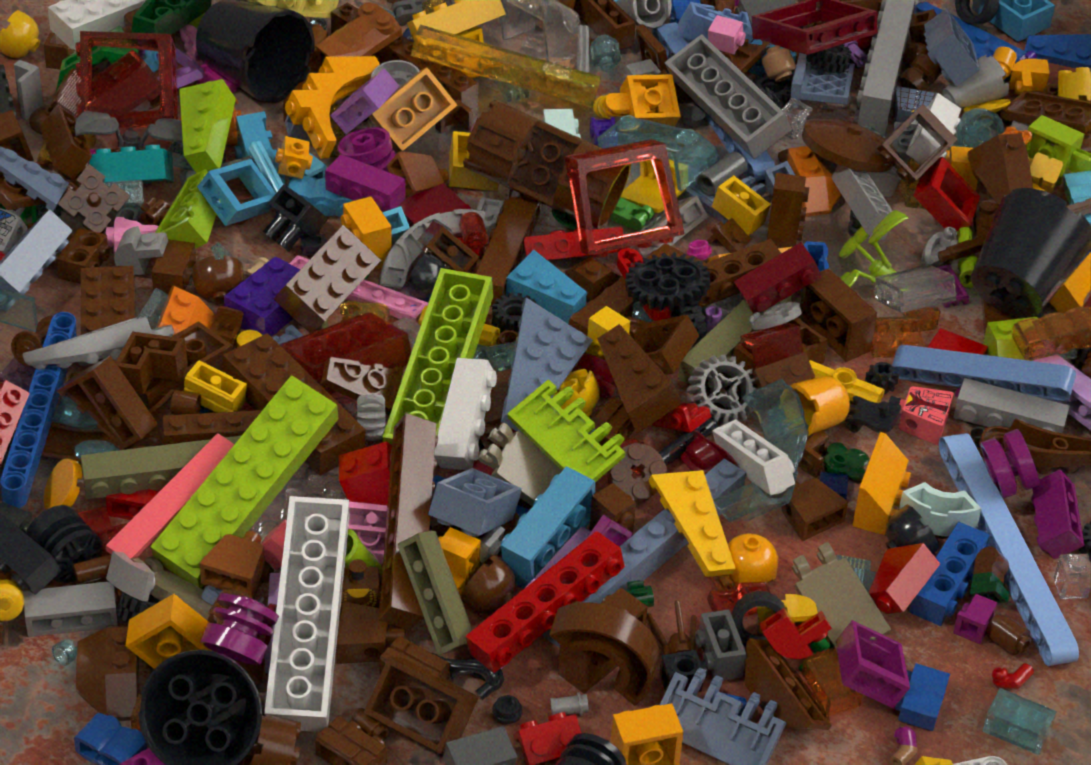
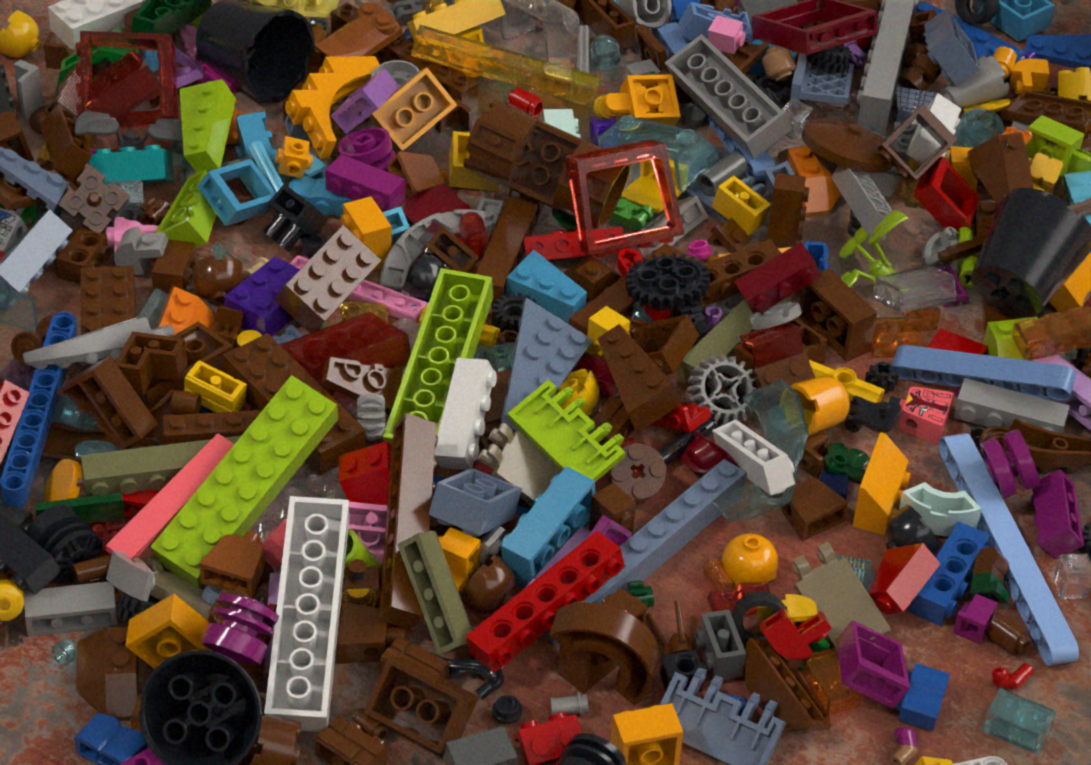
(91, 508): none -> dark green tile
(525, 102): none -> red brick
(696, 517): yellow wing -> none

